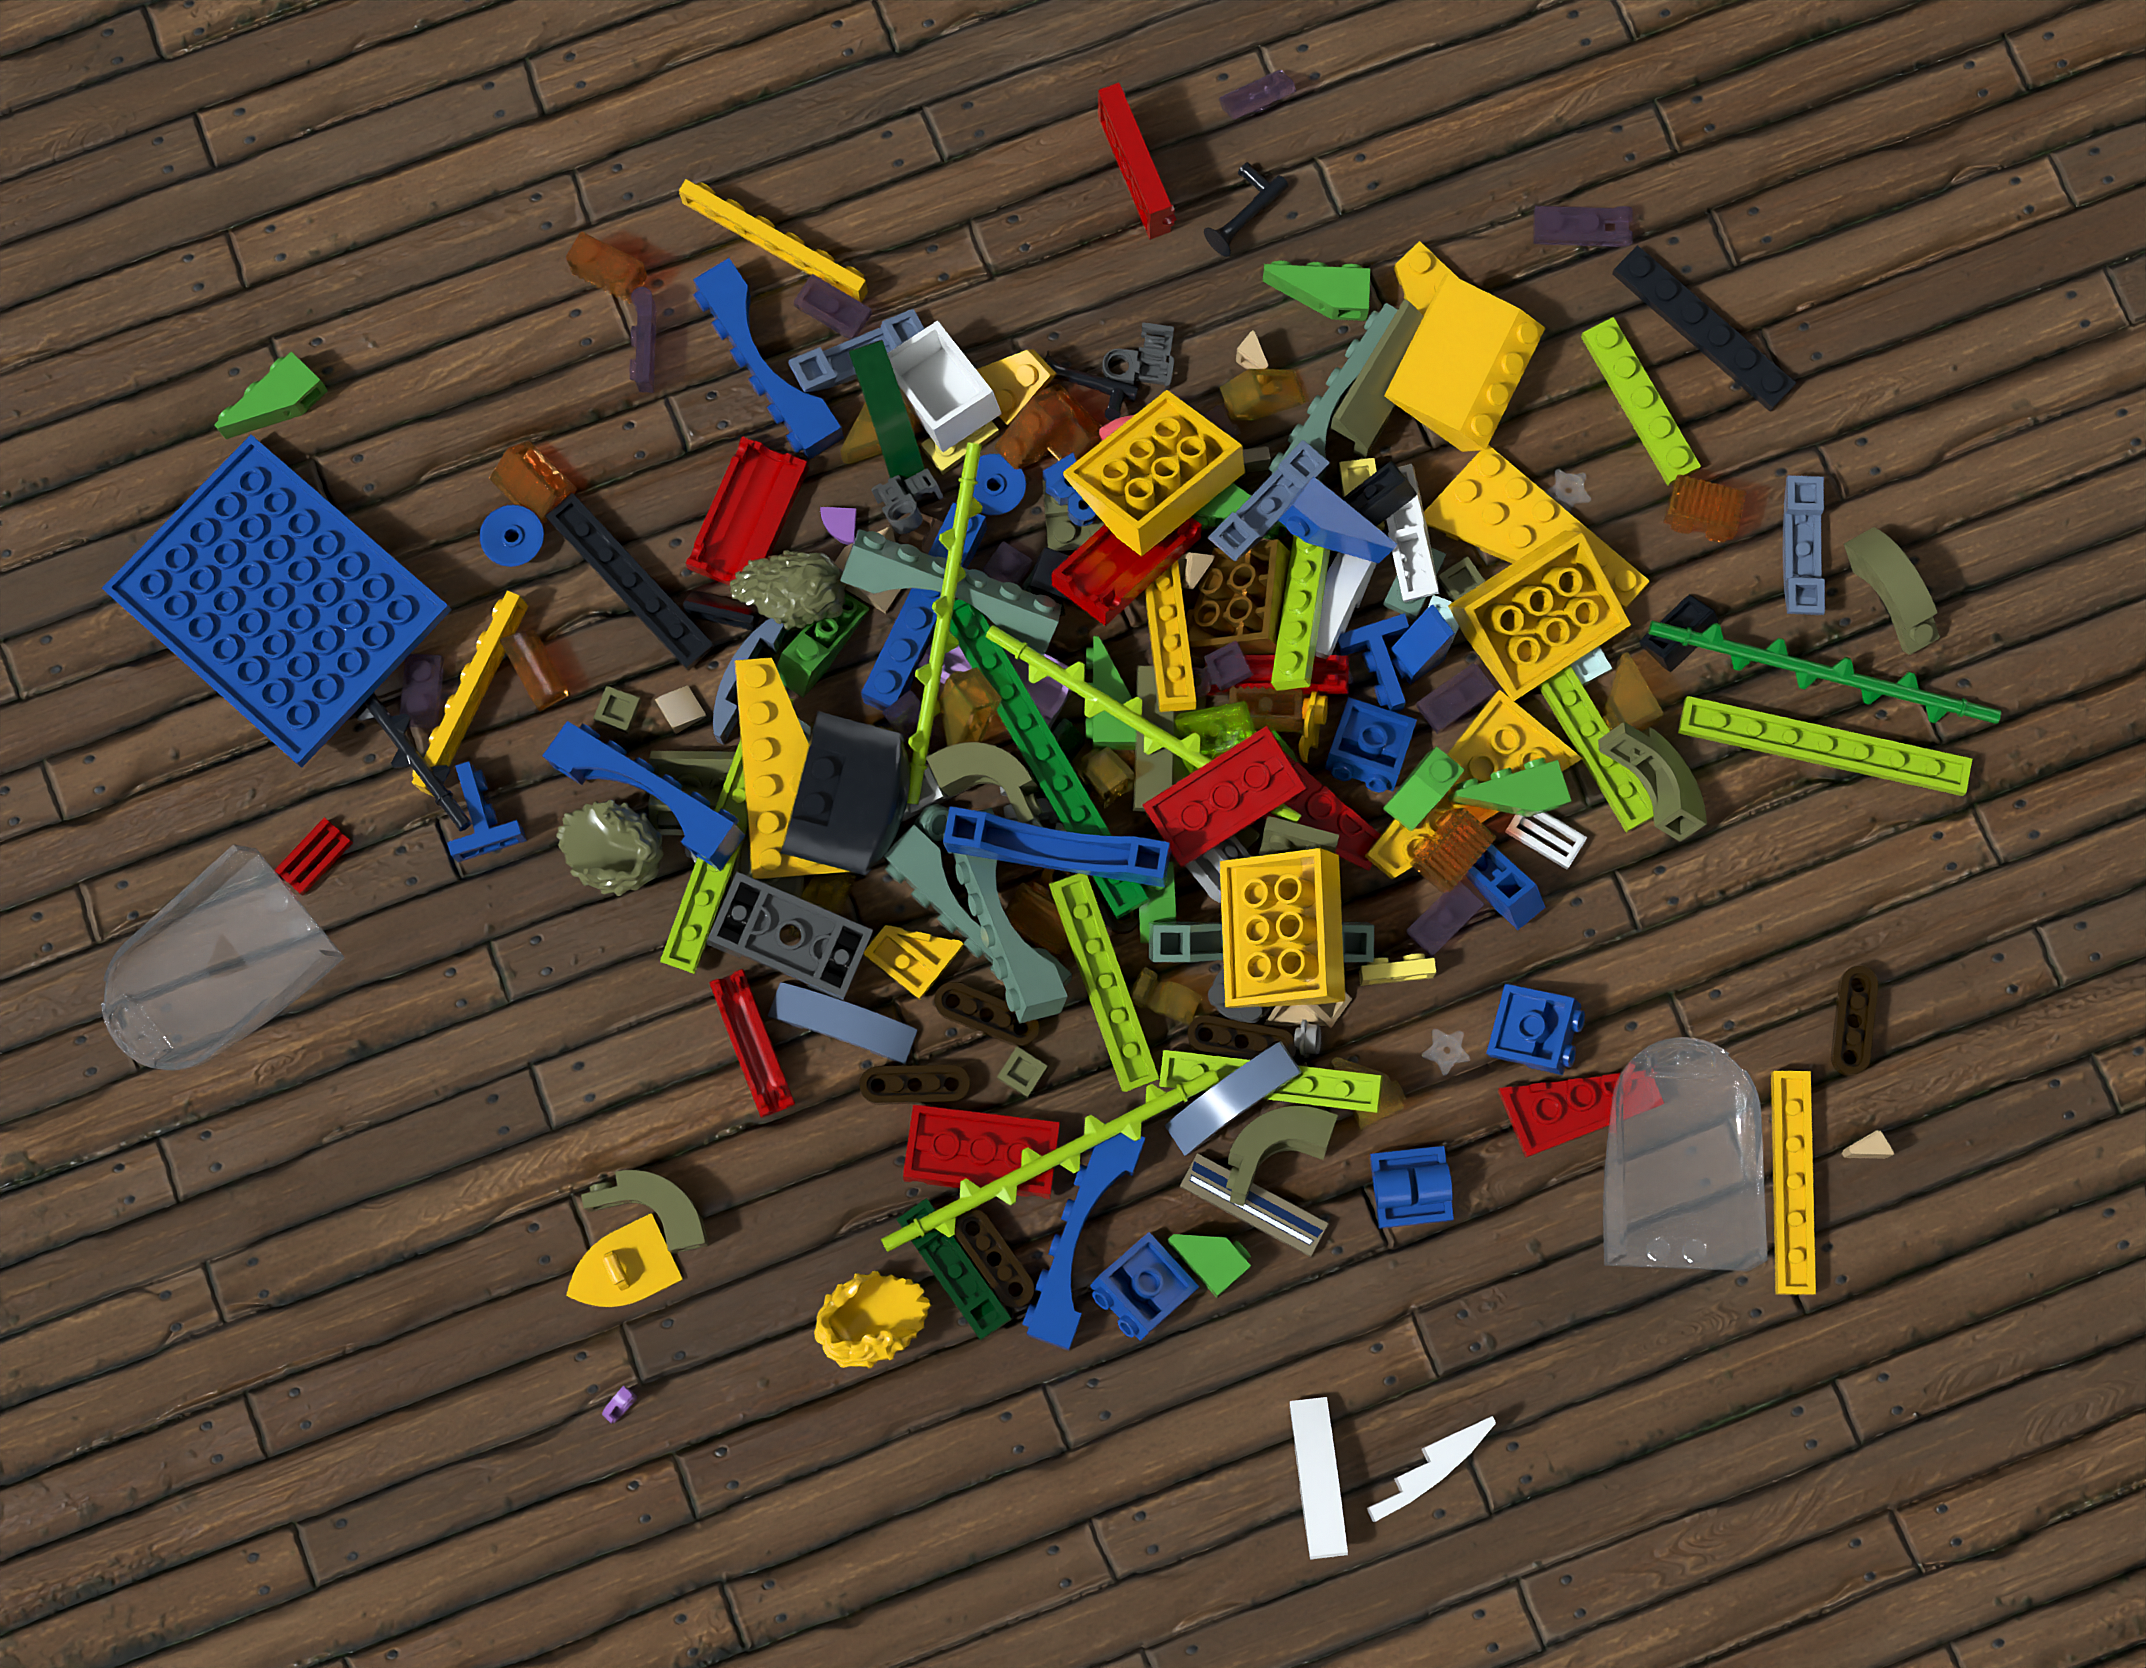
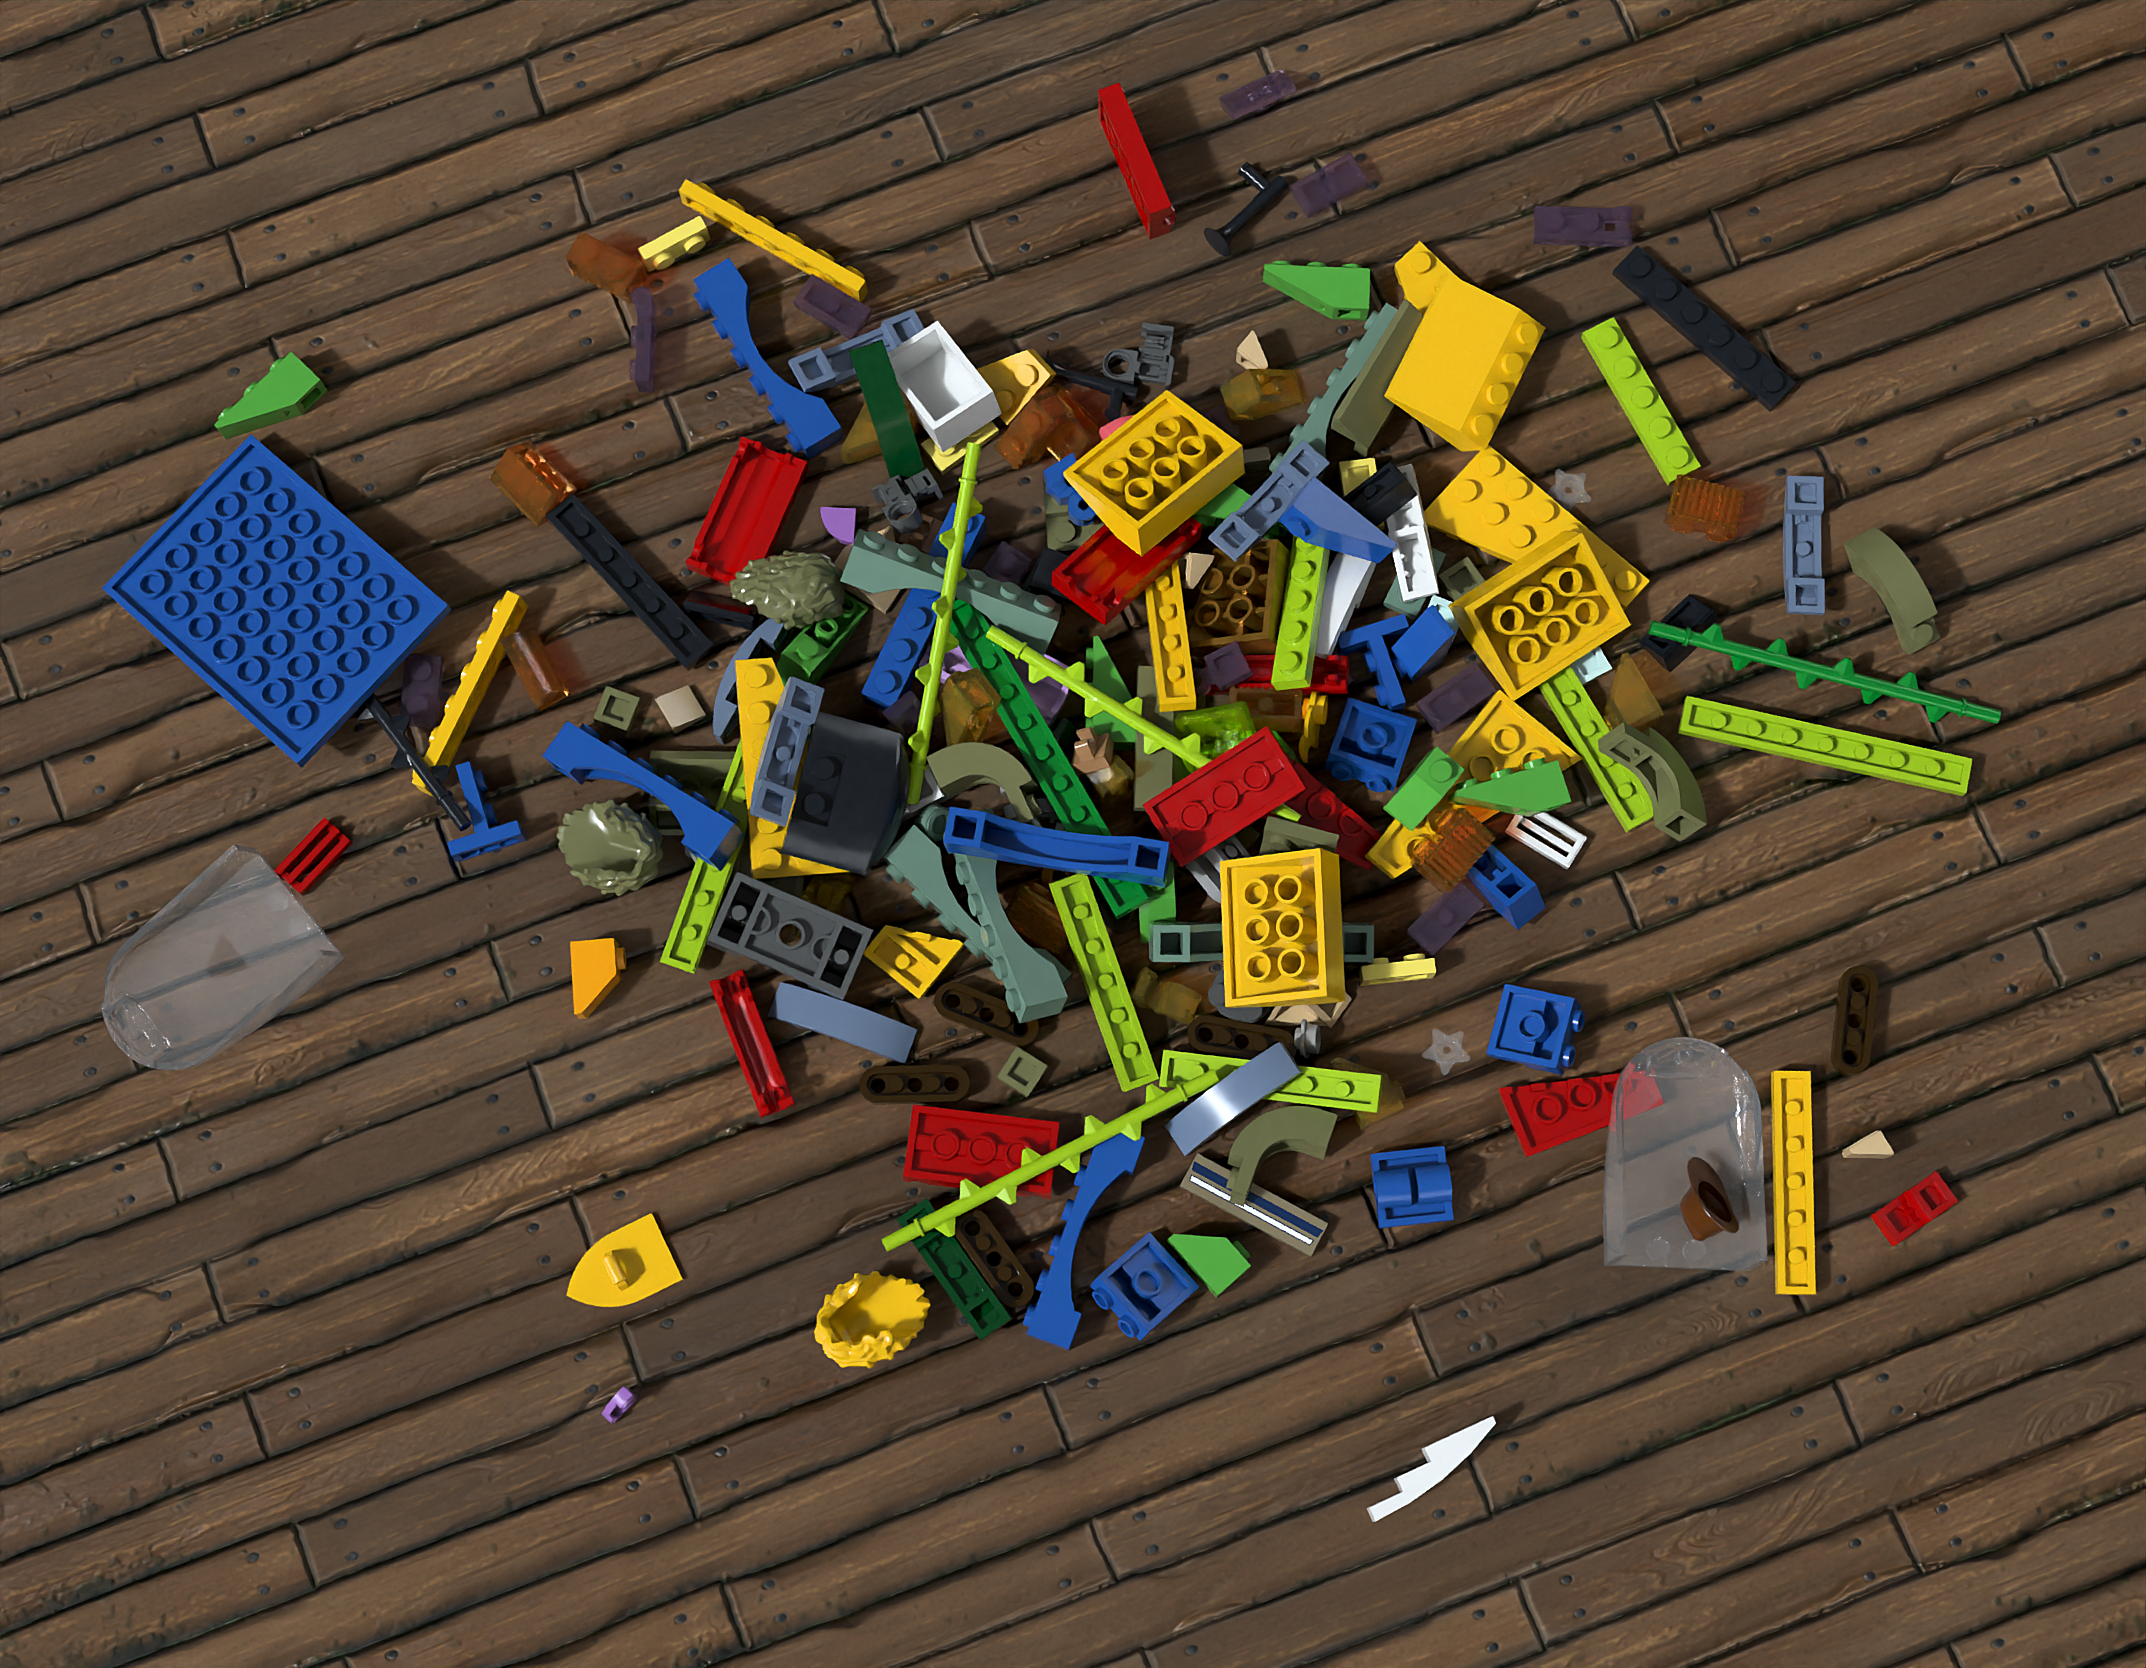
(509, 521): blue piece -> none
(595, 972): none -> light orange slope
(679, 1215): olive arch -> none
(681, 240): none -> light yellow plate
(783, 750): none -> sand blue slope
(996, 469): blue piece -> none
(1091, 751): none -> medium nougat tile
(1318, 1478): white slope -> none
(1328, 185): none -> clear purple plate
(1706, 1203): none -> reddish brown piece
(1914, 1208): none -> red slope

